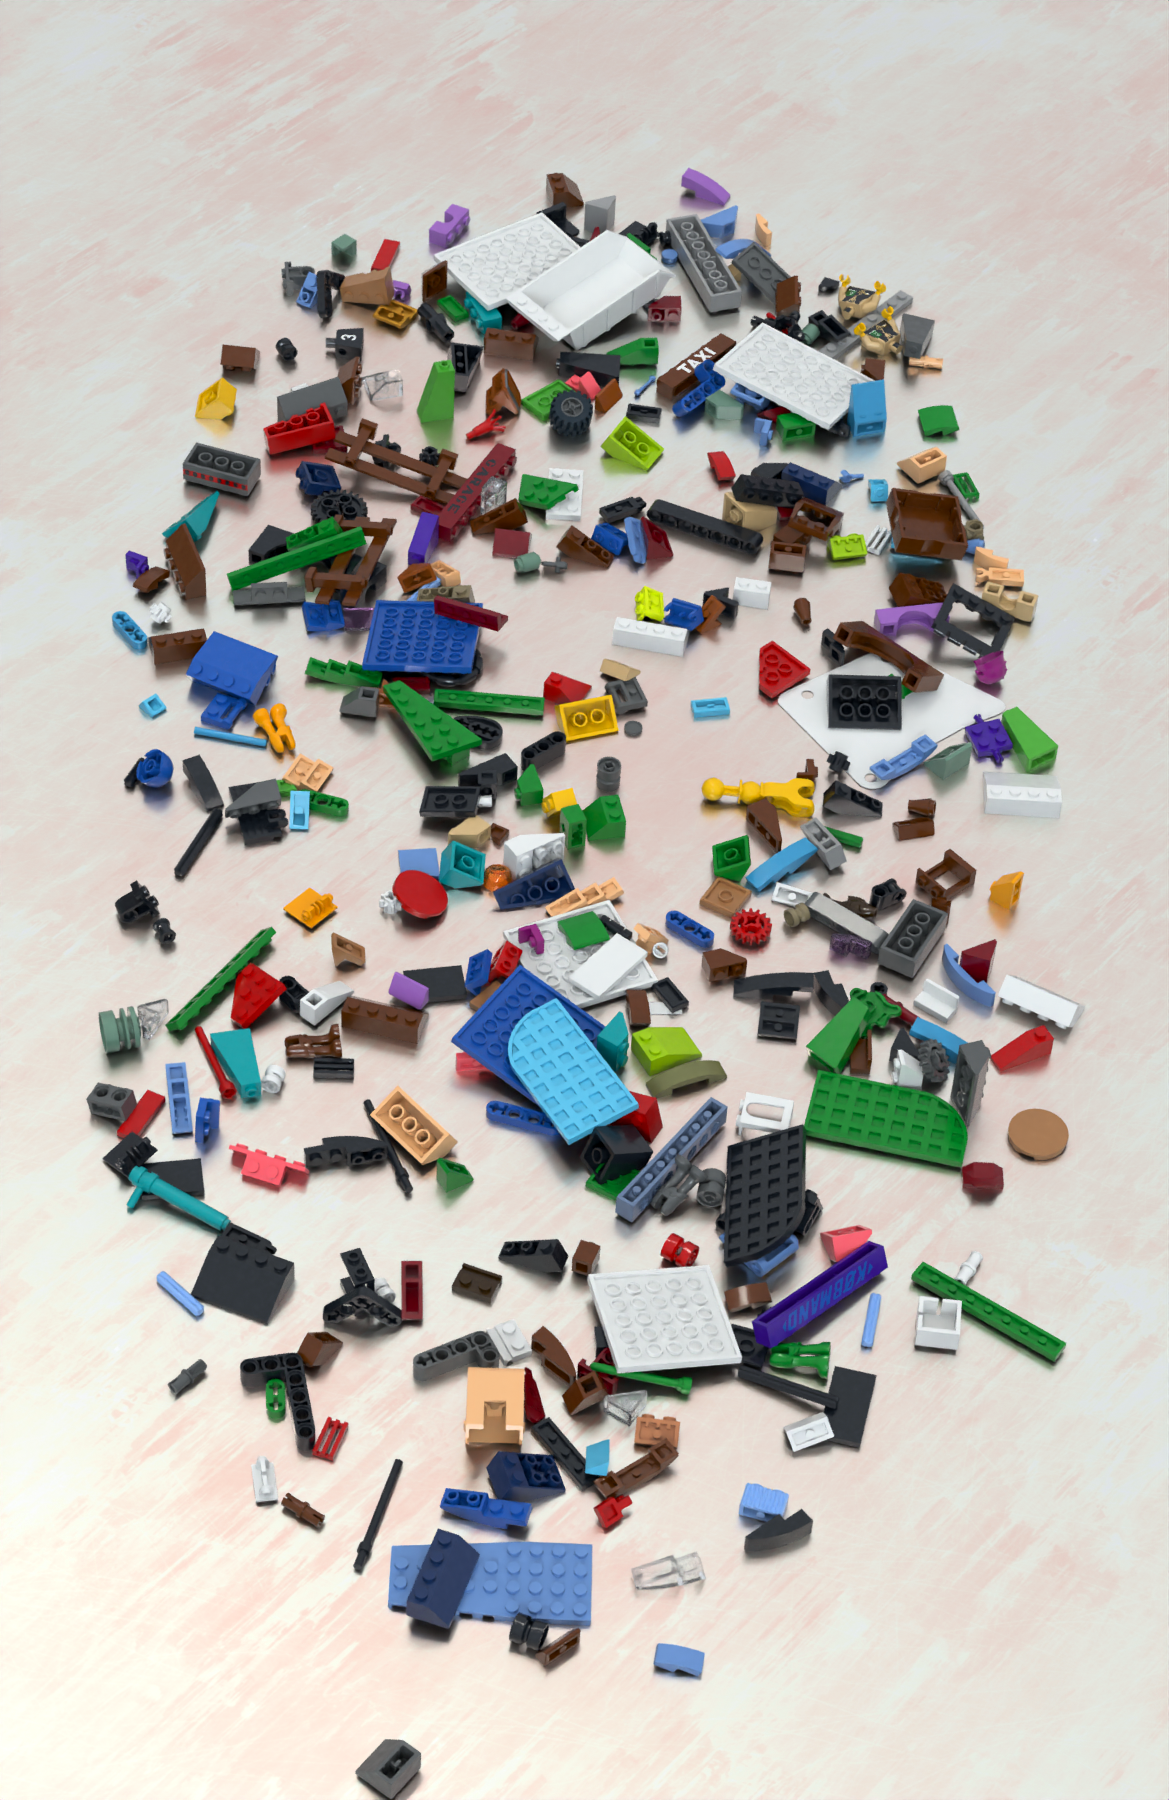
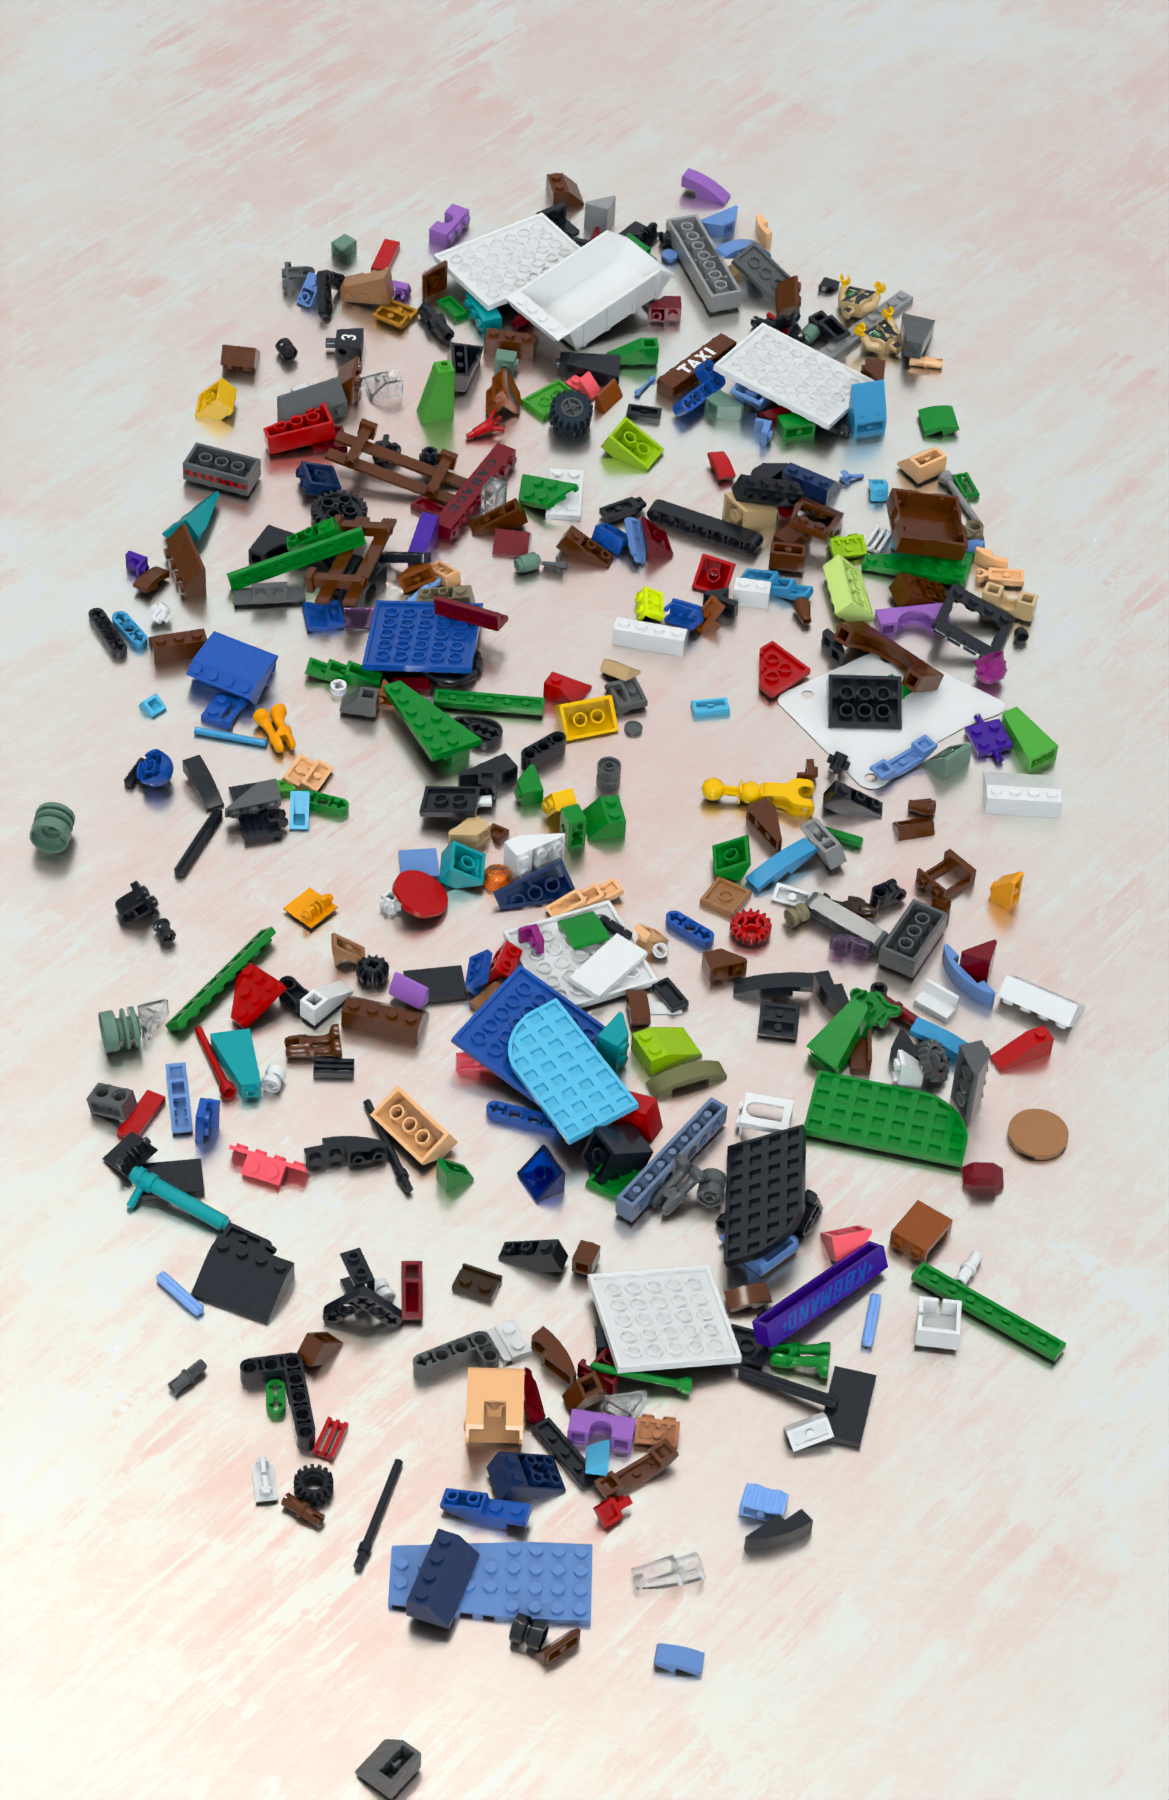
(52, 827): none -> sand green wheel
(104, 634): none -> black beam
(313, 1474): none -> black tyre
(341, 684): none -> white bush
(372, 970): none -> black gear
(405, 557): none -> black beam
(507, 360): none -> sand green brick
(543, 1175): none -> clear blue slope
(587, 1423): none -> medium lavender arch
(679, 1251): red wheel -> none
(713, 573): none -> red slope
(780, 586): none -> dark azure slope
(847, 590): none -> yellowish green slope
(920, 1231): none -> dark orange panel
(931, 568): none -> green wing
(1021, 634): none -> black hinge

